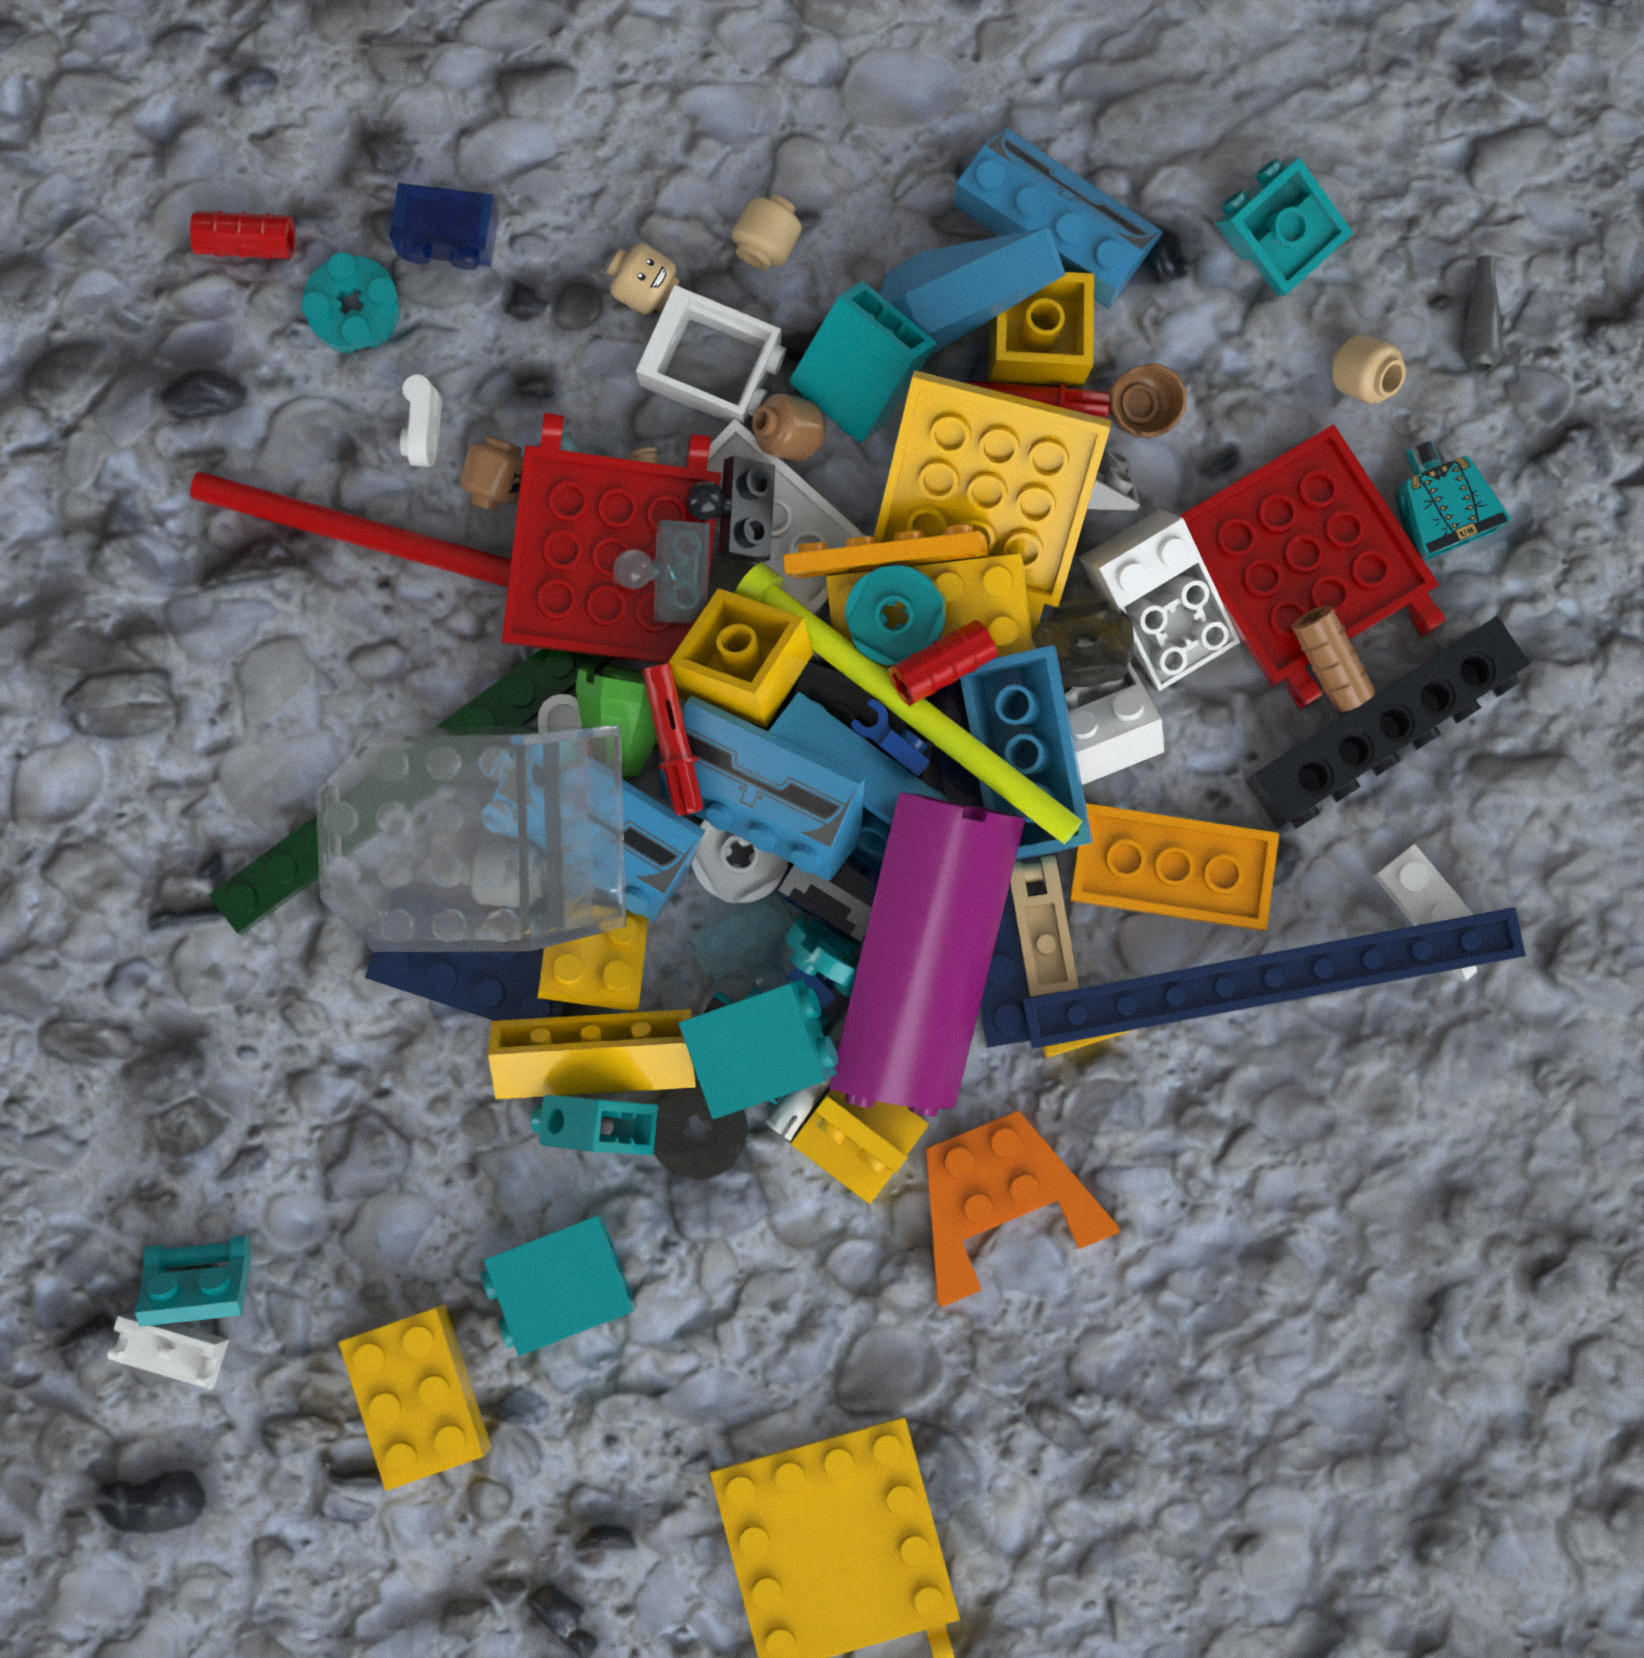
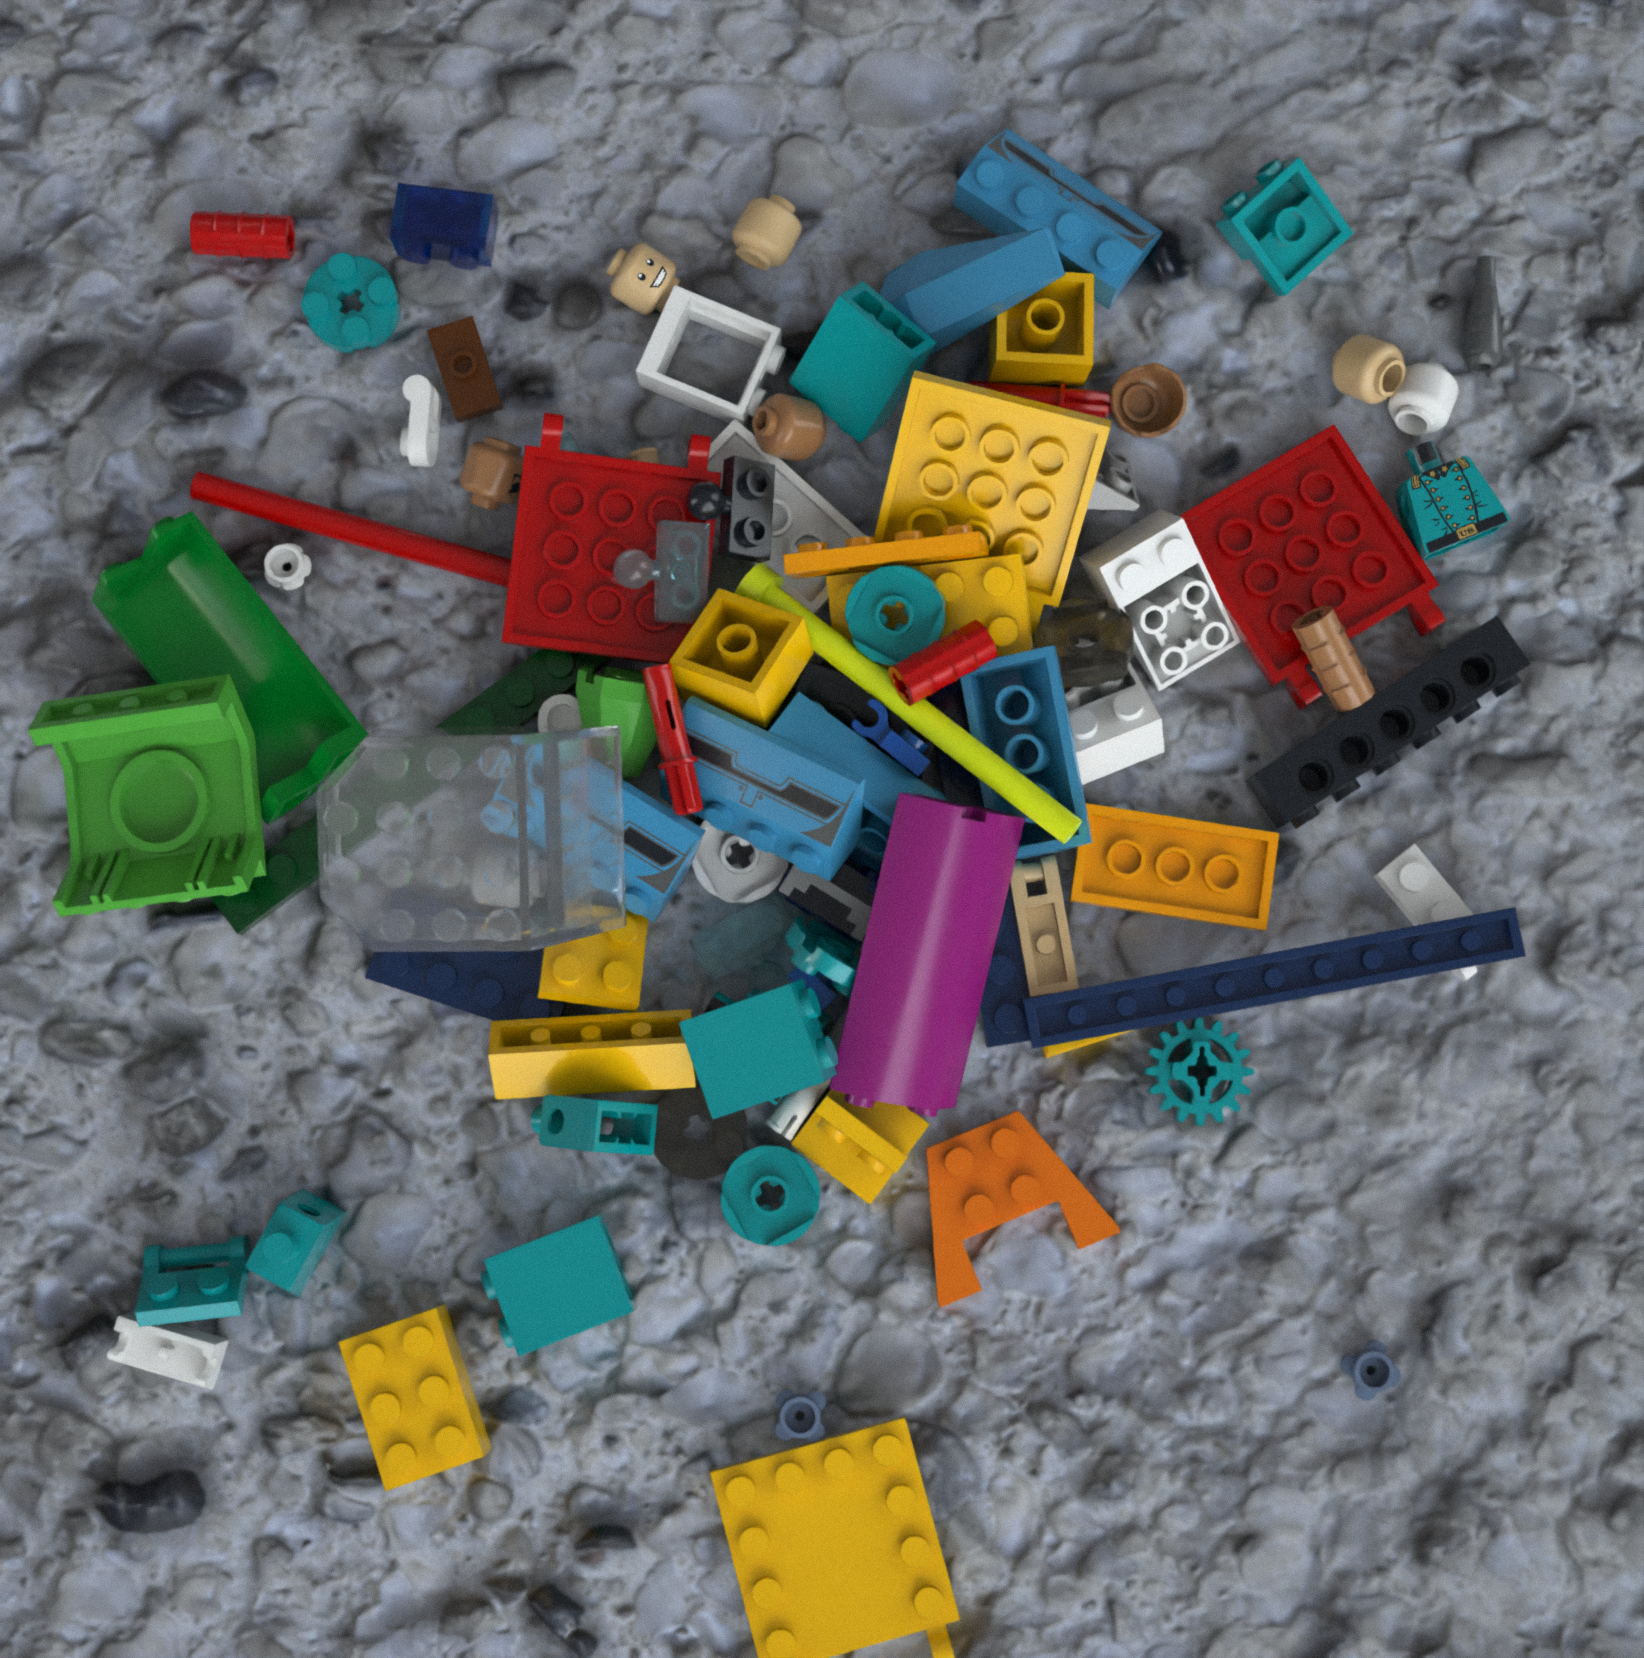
(156, 794): none -> bright green panel
(198, 617): none -> green cylinder
(278, 557): none -> white plate
(295, 1241): none -> teal torso
(465, 369): none -> reddish brown plate
(762, 1223): none -> teal plate
(807, 1428): none -> sand blue plate
(1198, 1095): none -> teal gear
(1385, 1372): none -> sand blue plate
(1424, 399): none -> white head

